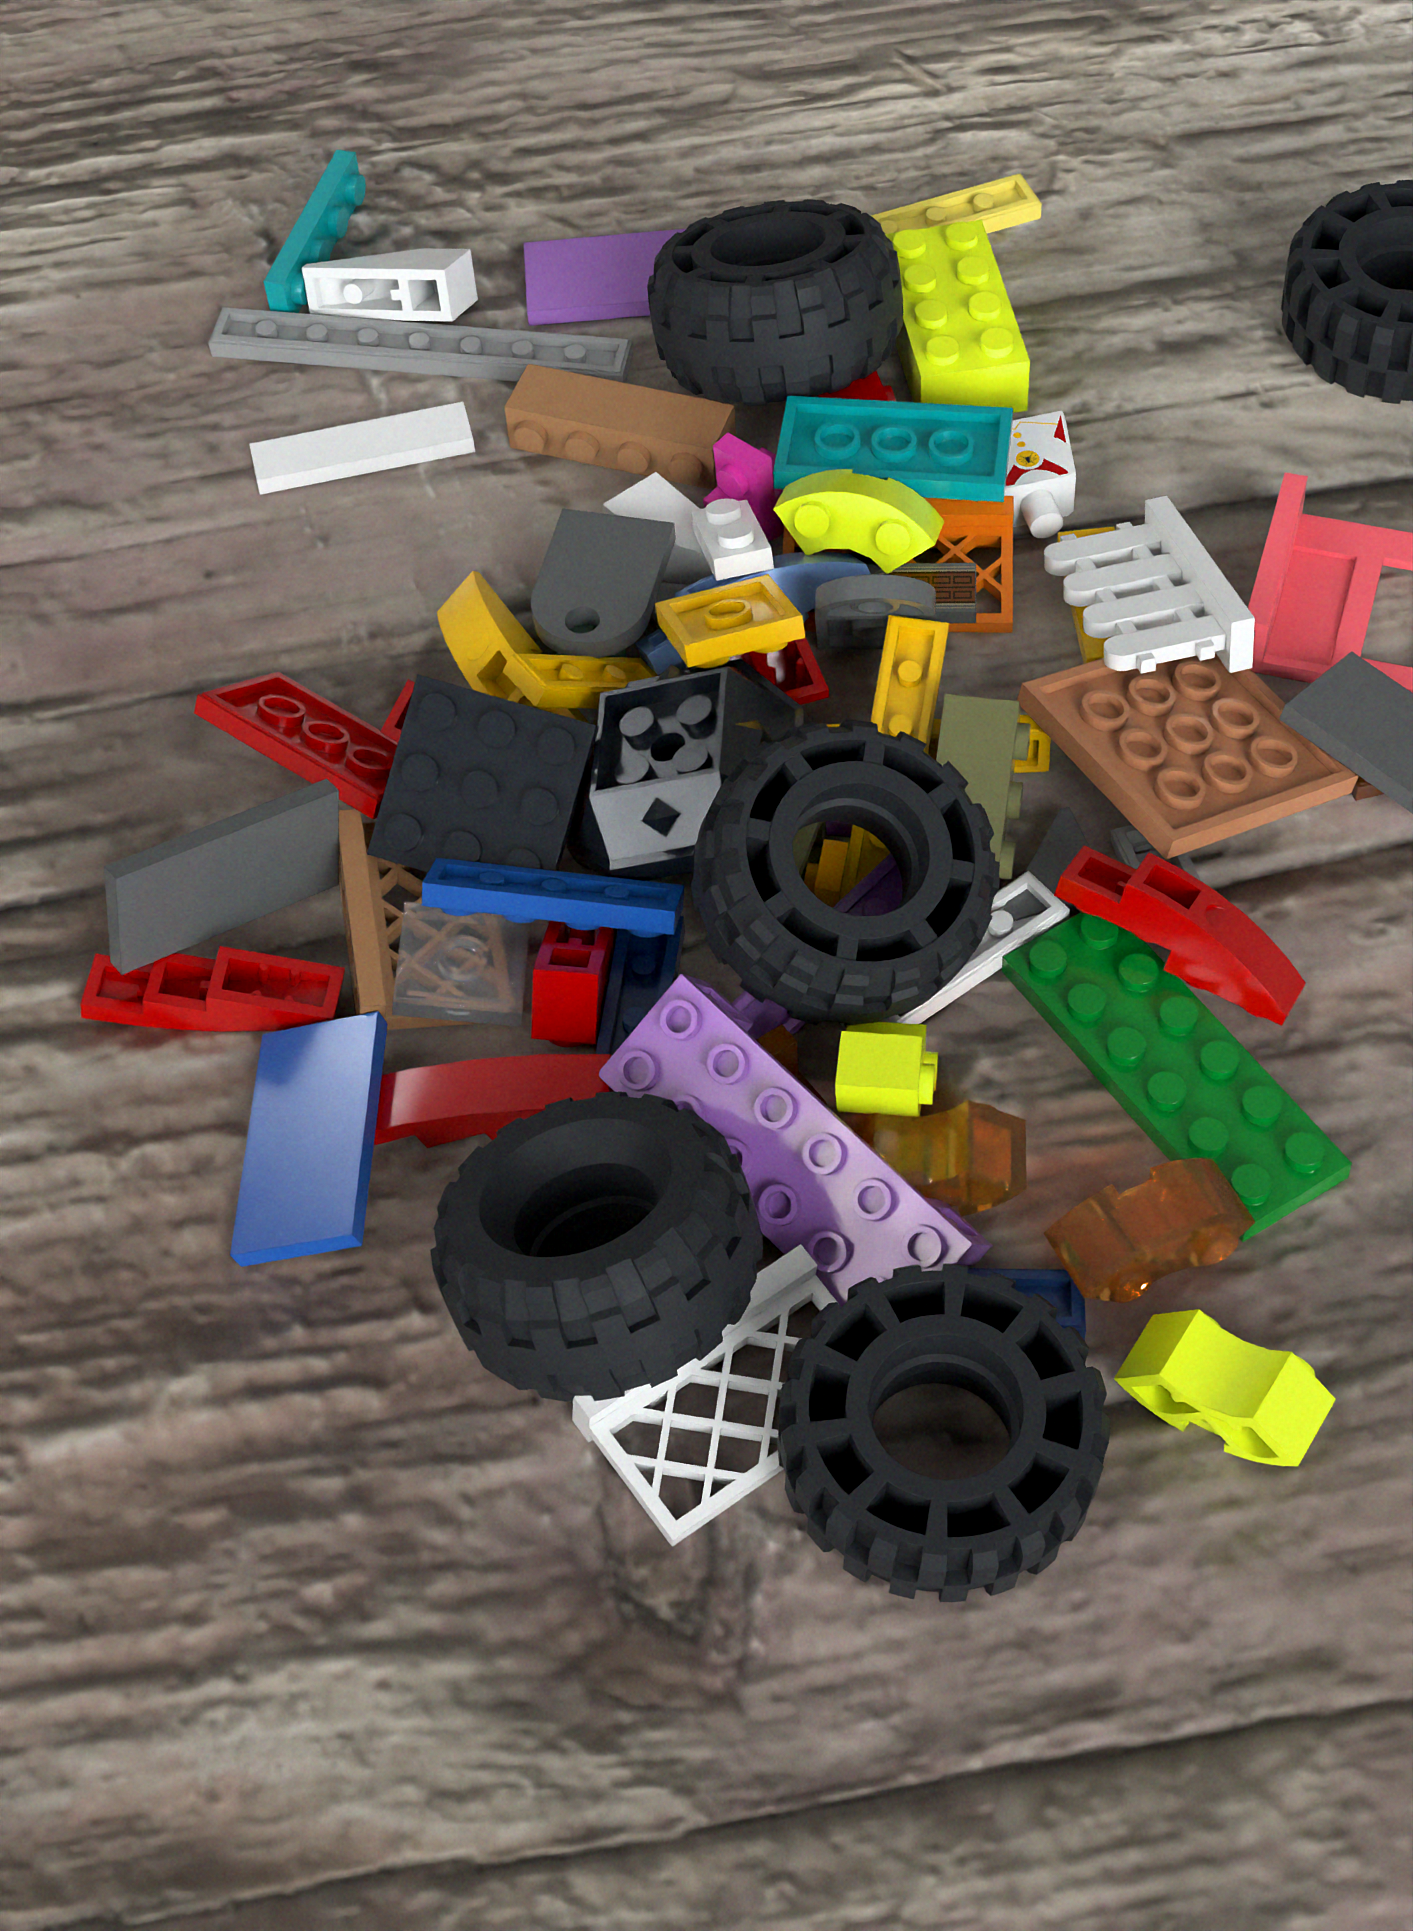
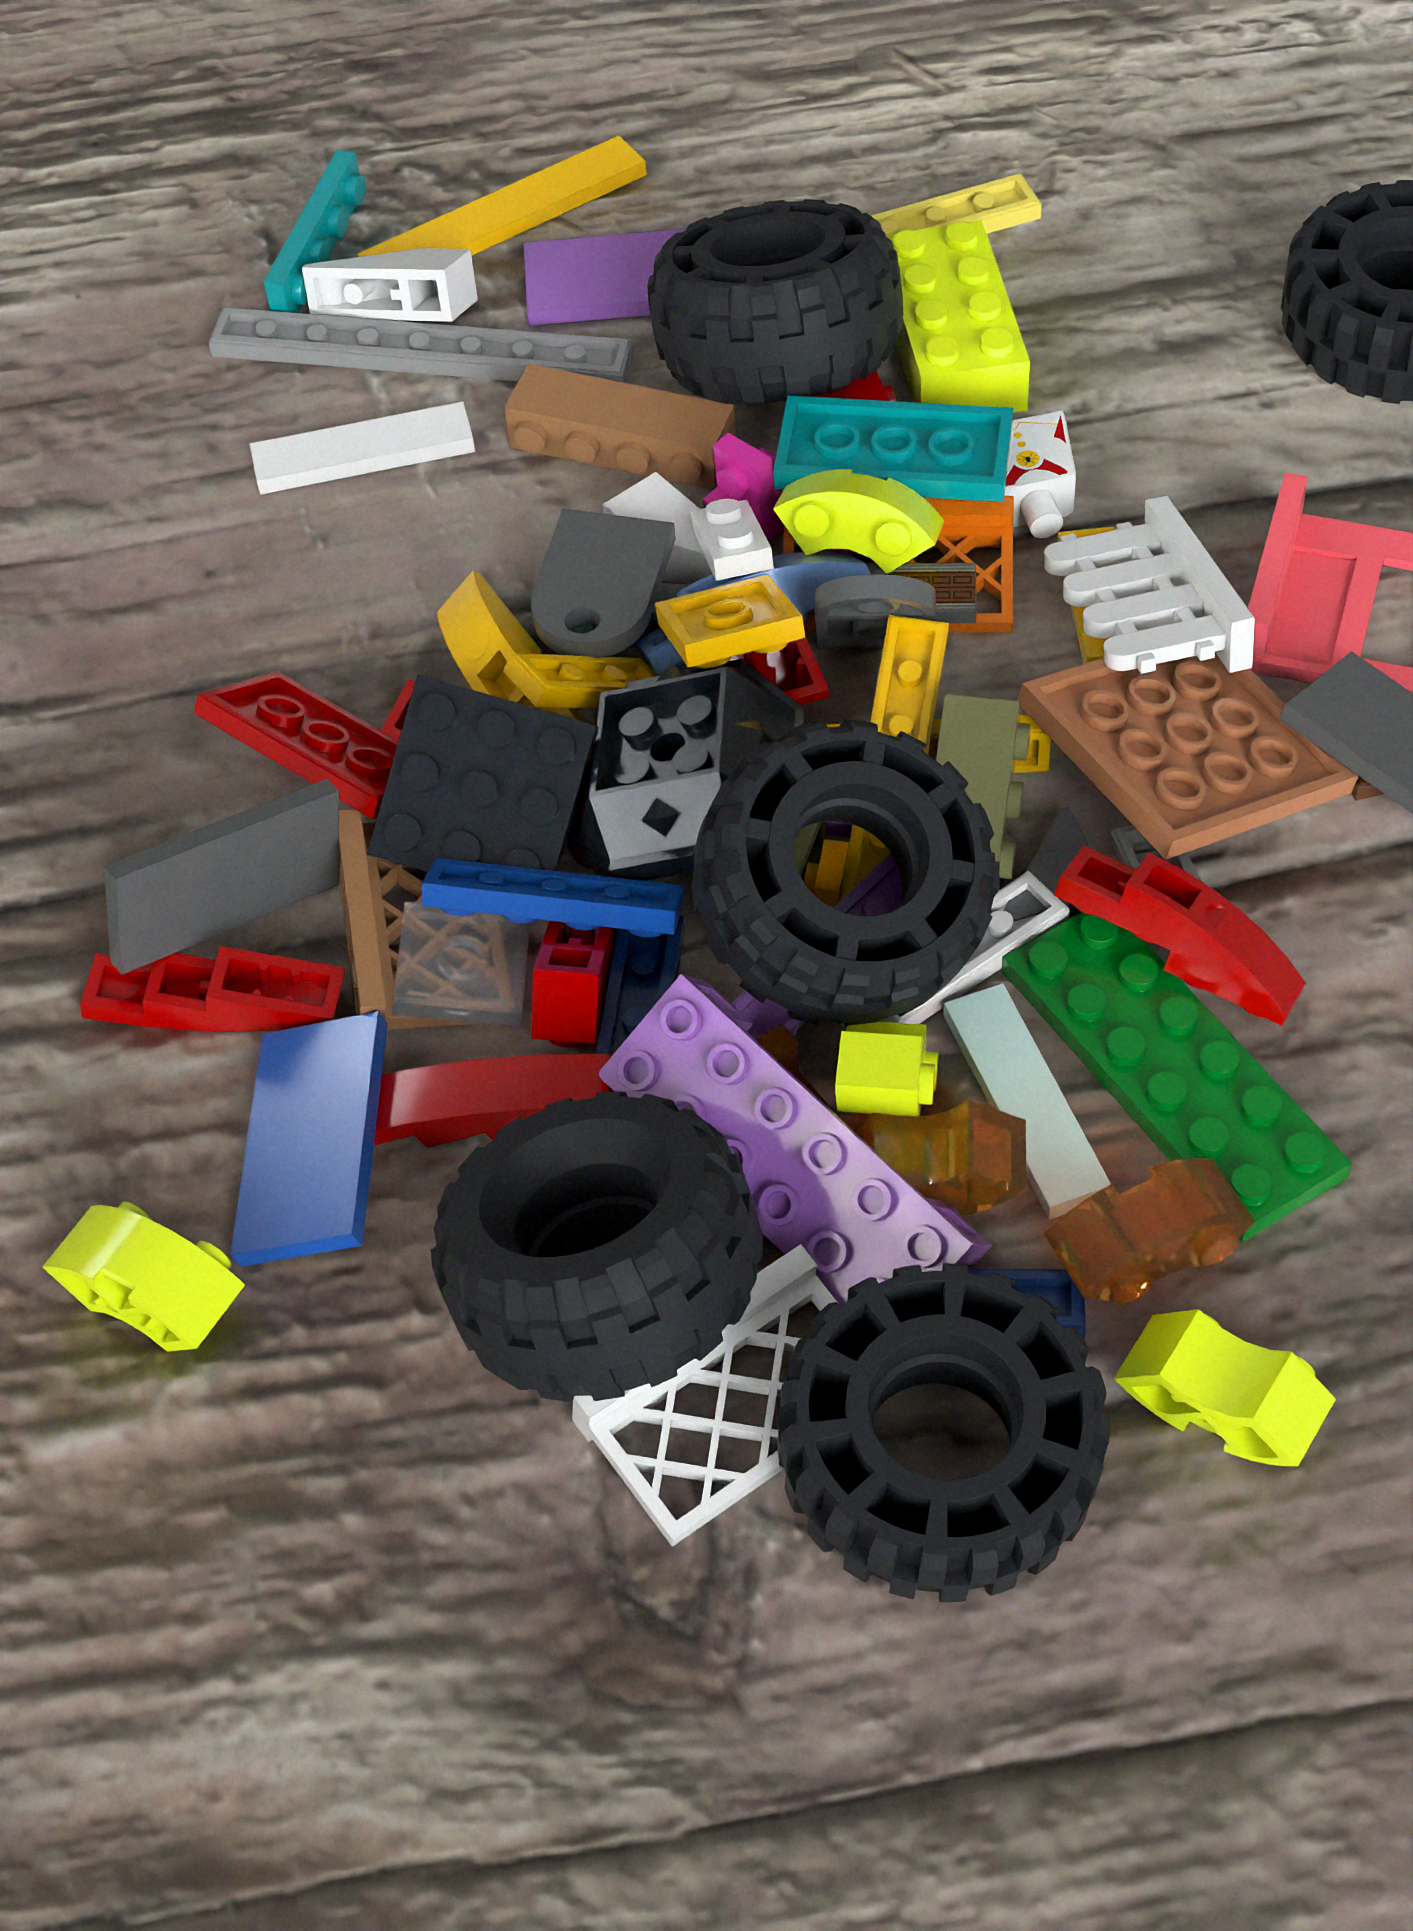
(145, 1275): none -> neon yellow brick
(525, 202): none -> yellow tile
(1021, 1084): none -> light aqua tile

